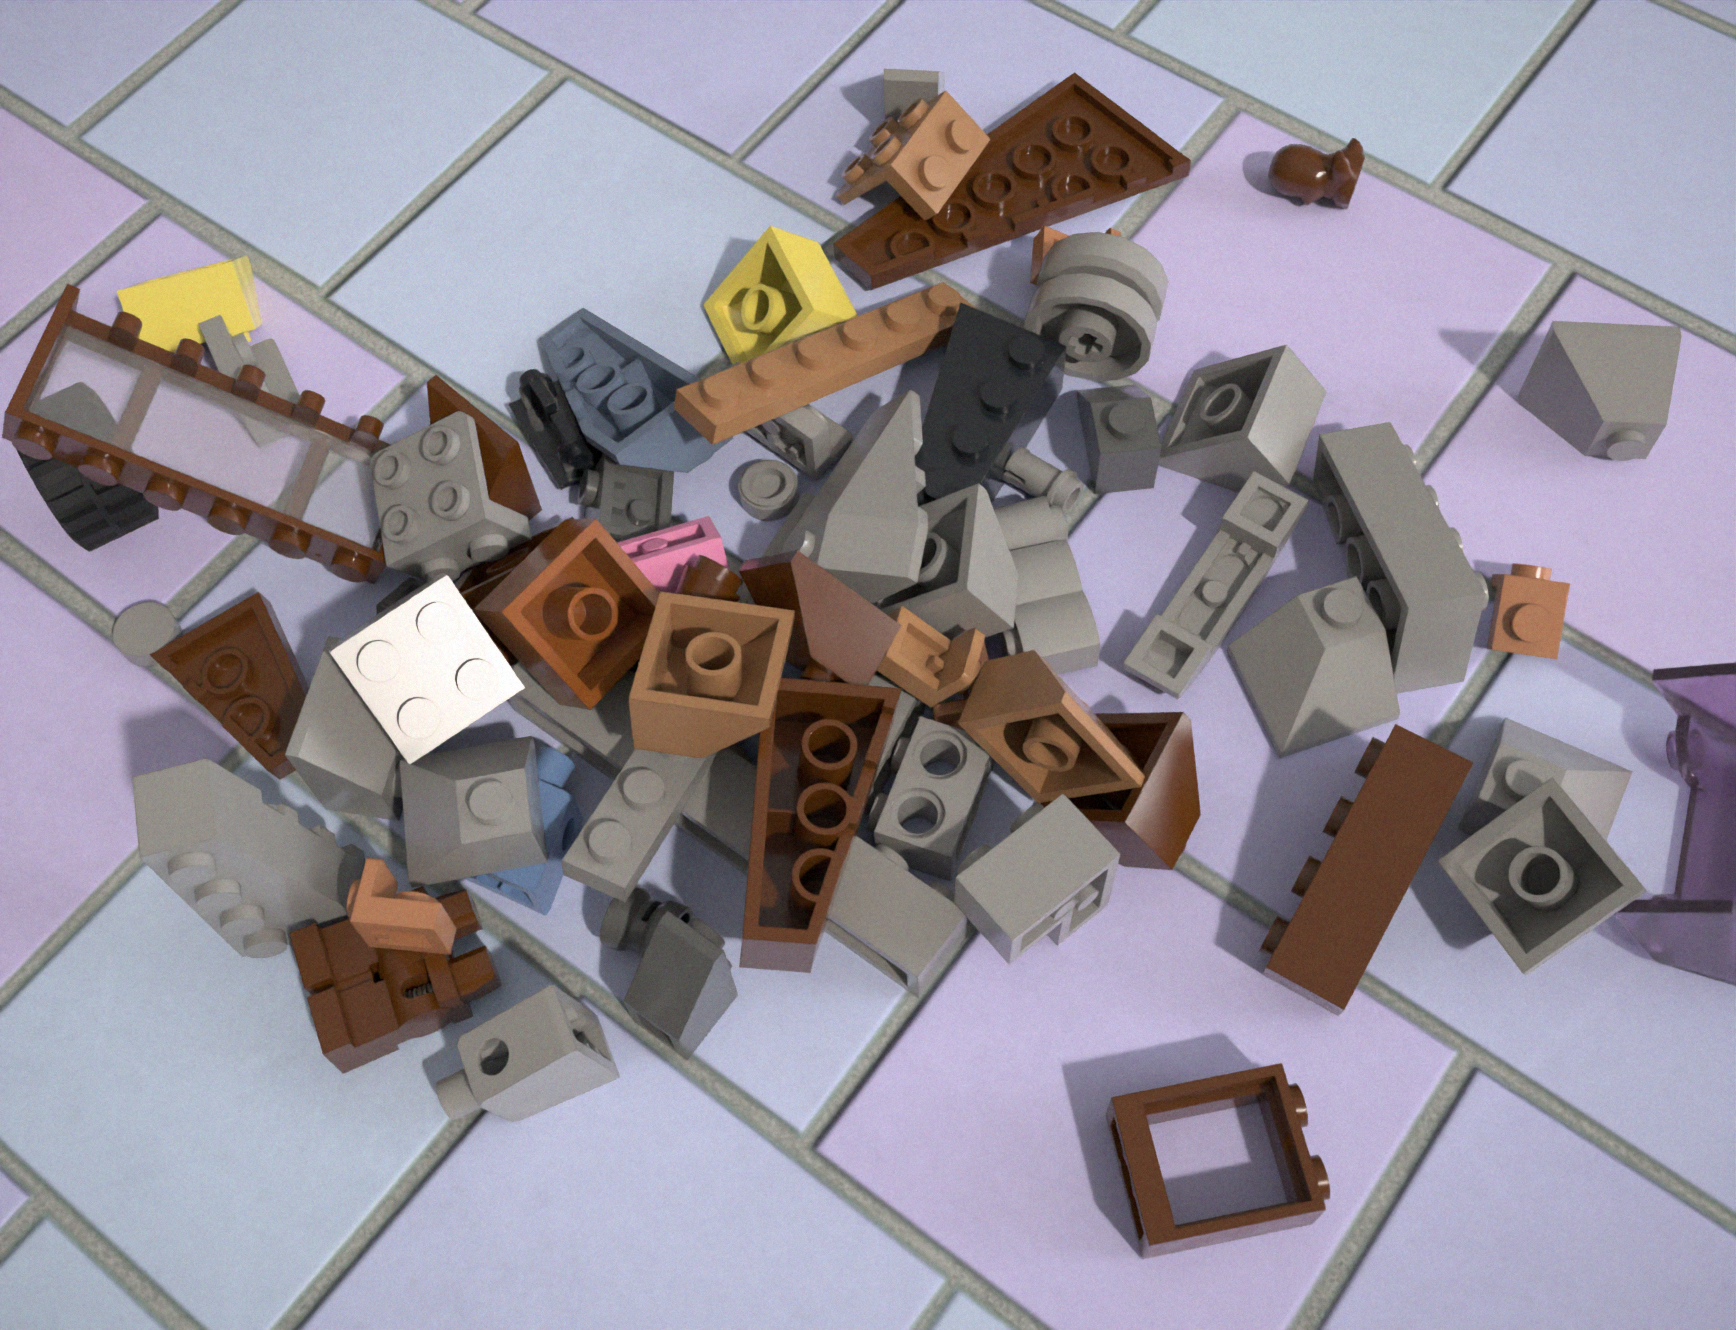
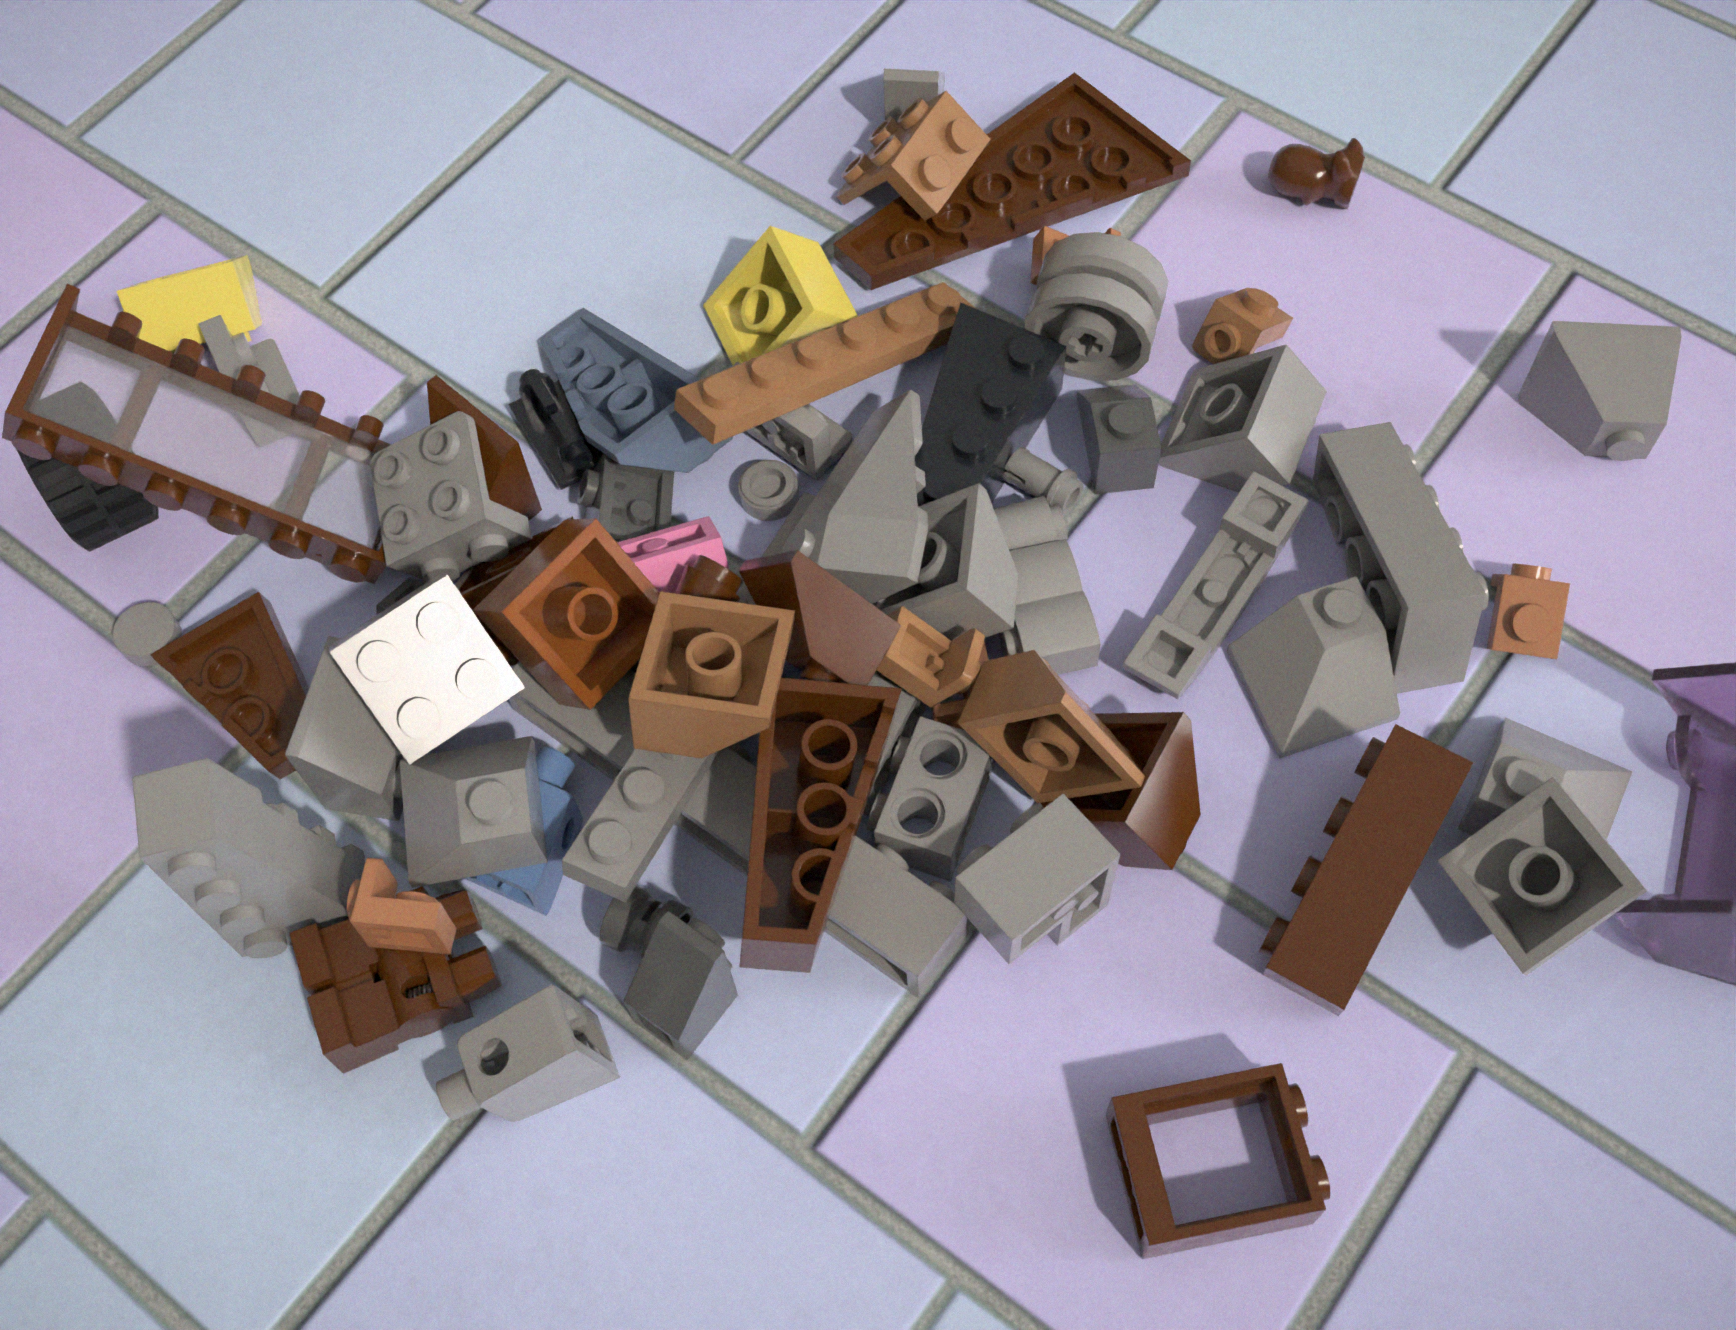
(1240, 325): none -> medium nougat bracket

